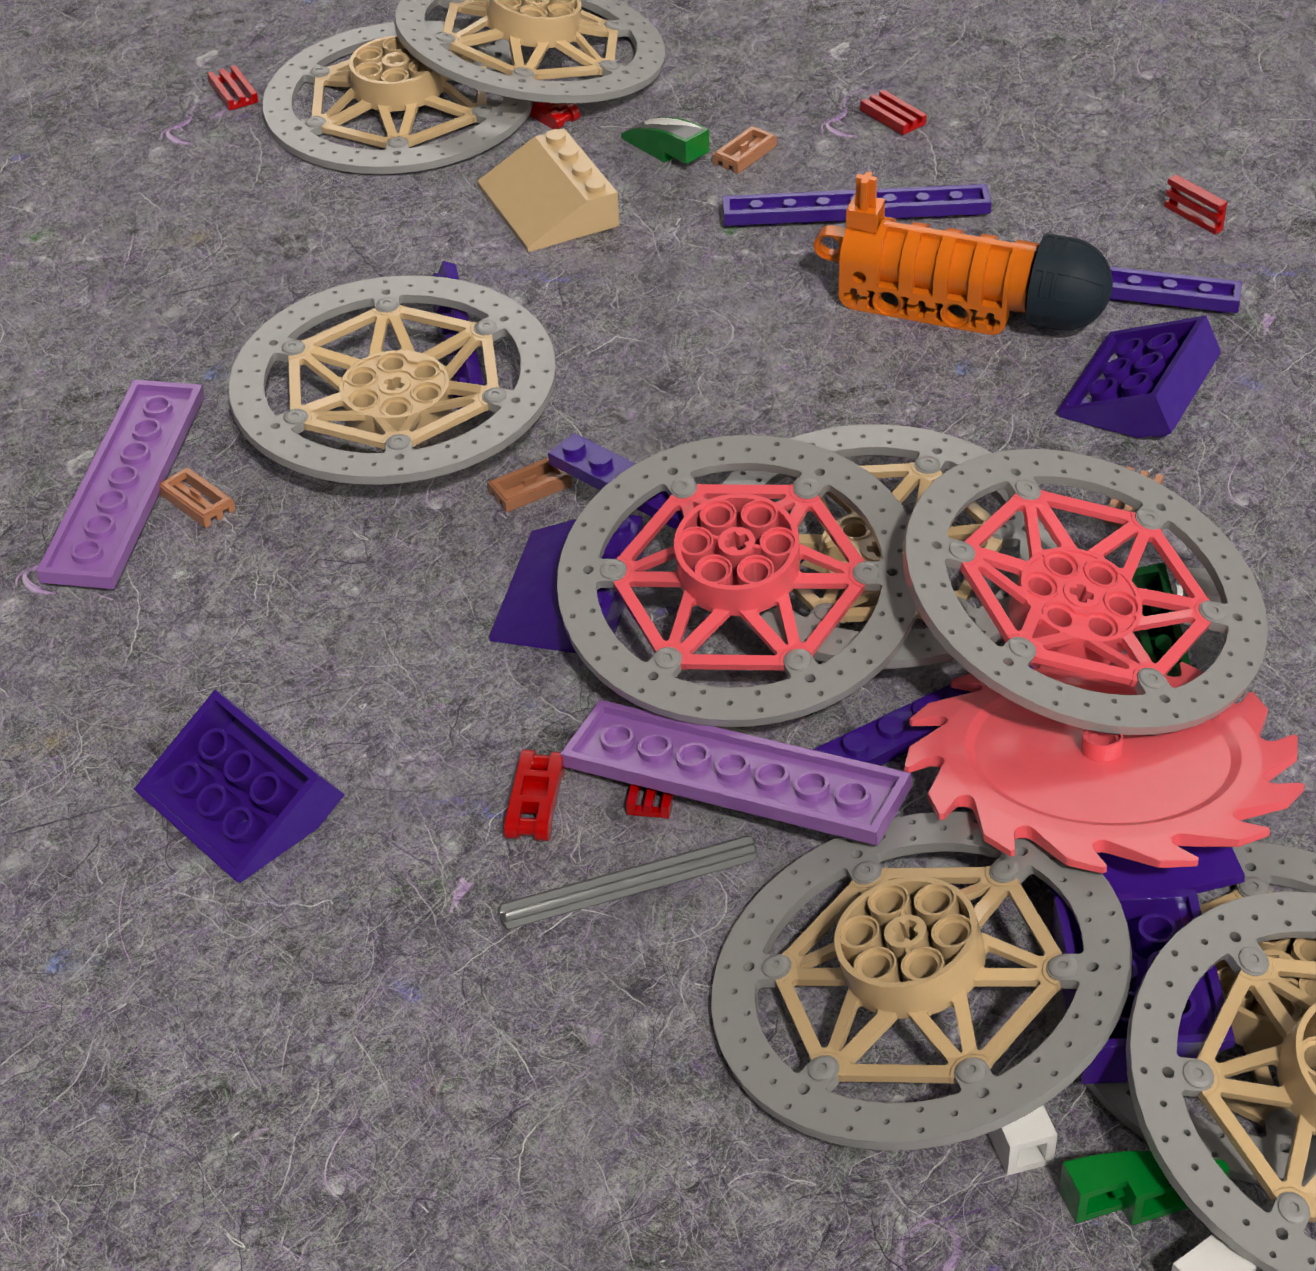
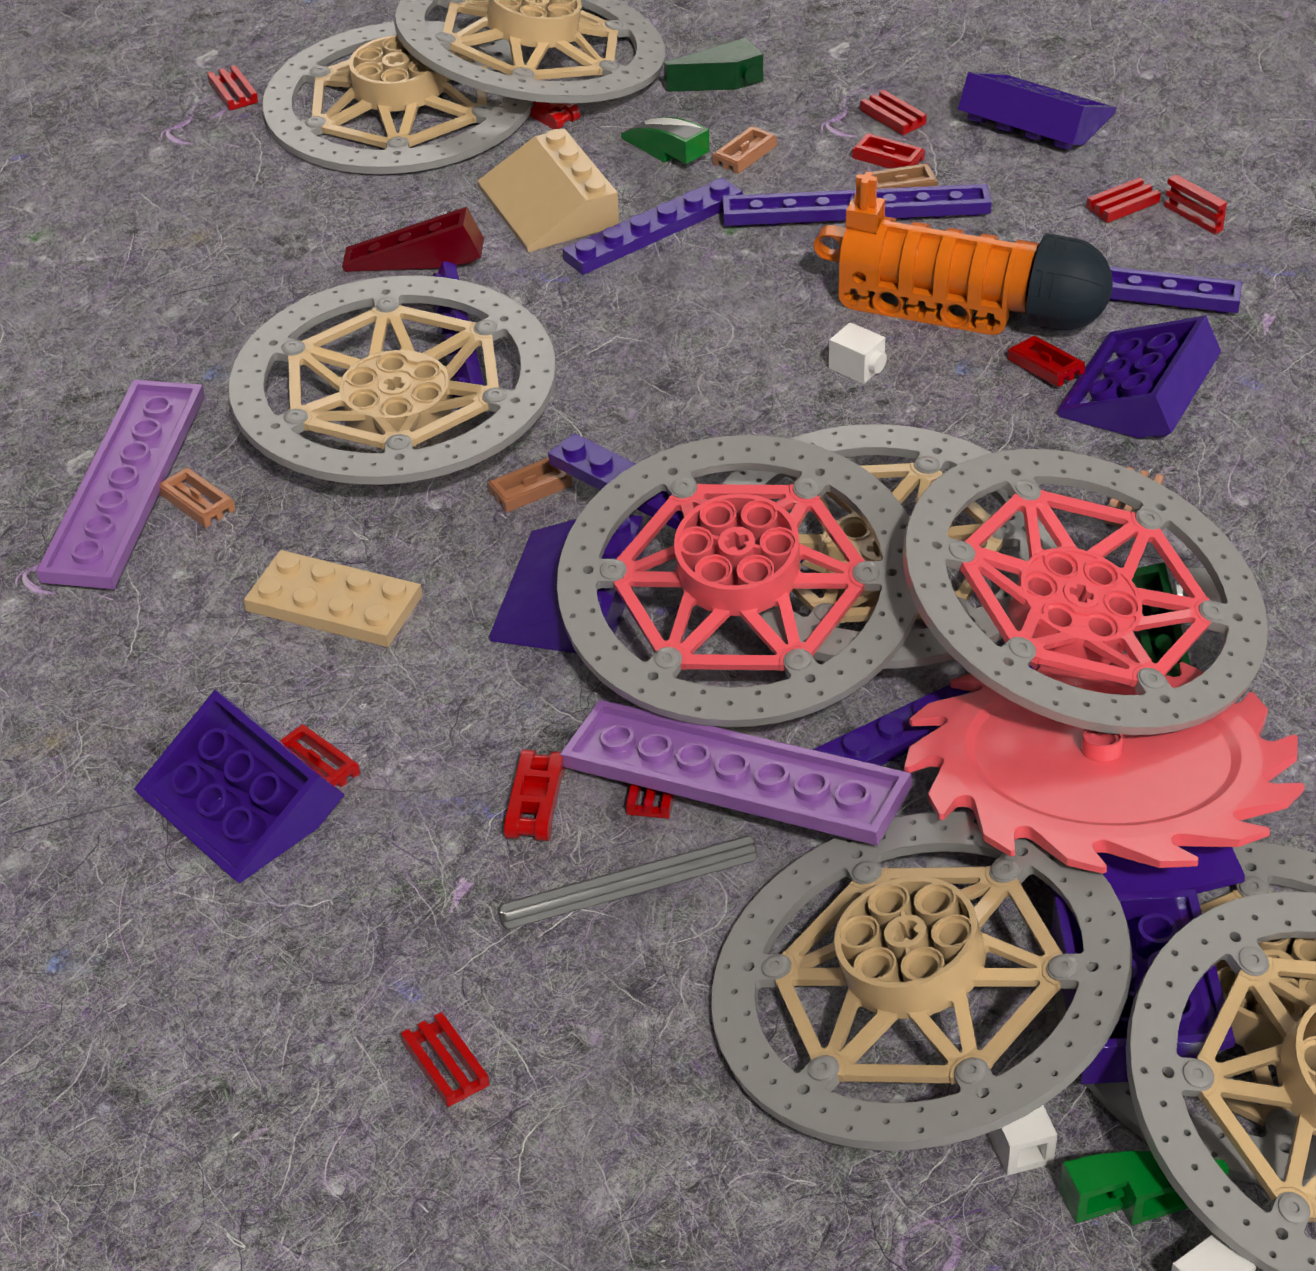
(333, 598): none -> tan plate
(346, 765): none -> red tile
(423, 245): none -> dark red slope
(429, 1033): none -> red tile
(648, 226): none -> dark purple plate
(716, 68): none -> dark green slope
(857, 353): none -> white brick
(887, 152): none -> red tile
(908, 176): none -> medium nougat tile
(1032, 108): none -> dark purple slope
(1046, 360): none -> red tile
(1123, 200): none -> red tile

